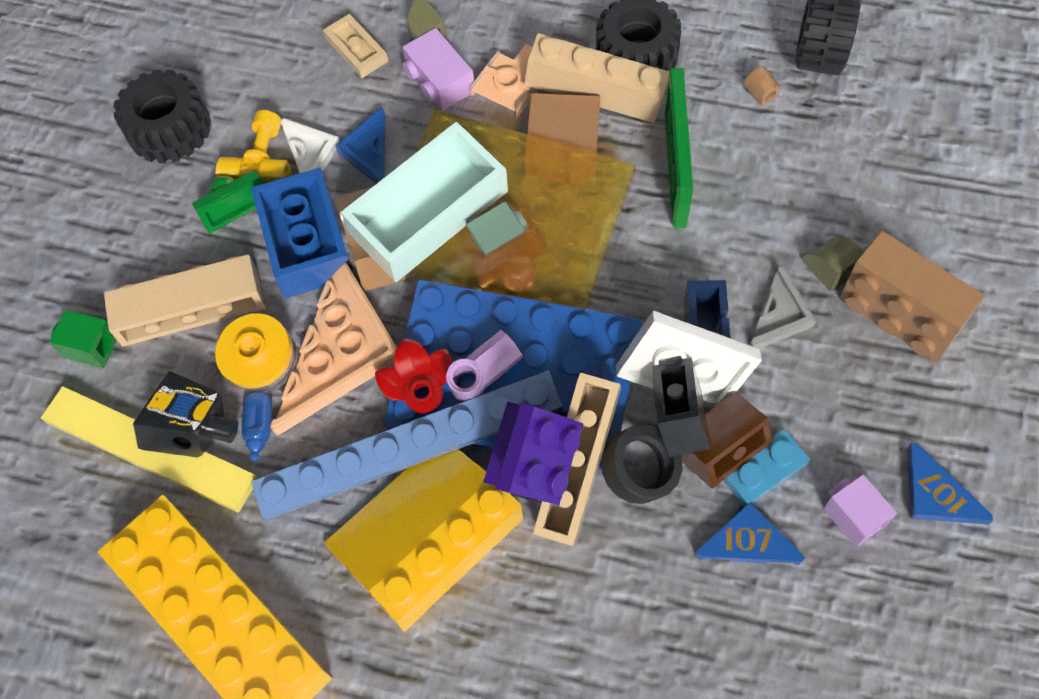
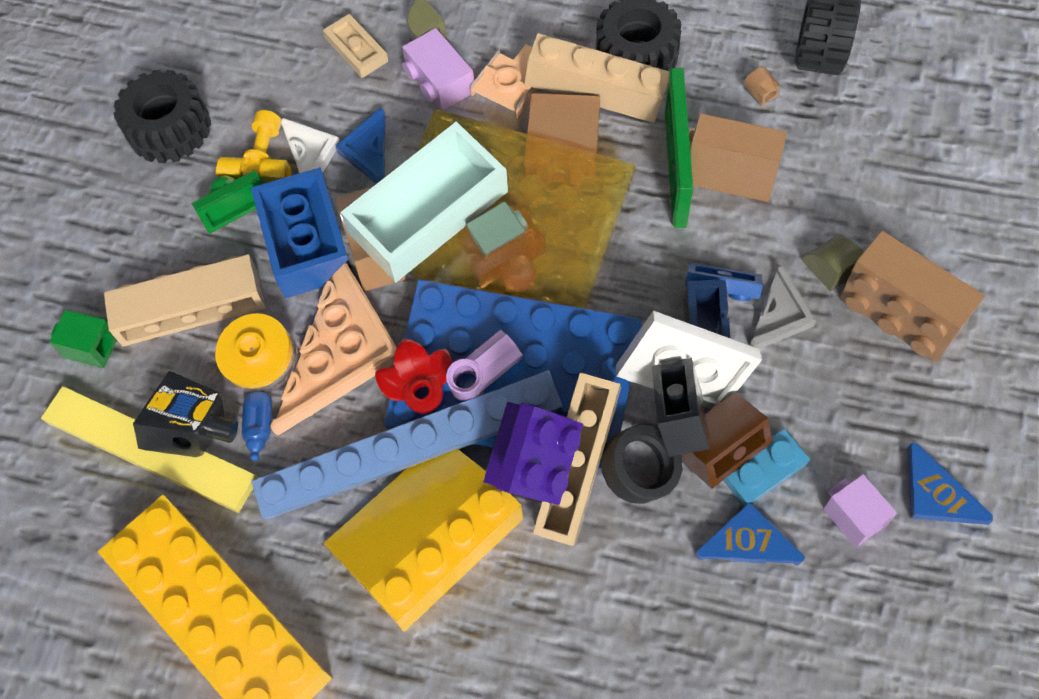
(735, 156): none -> medium nougat brick
(740, 284): none -> blue plate

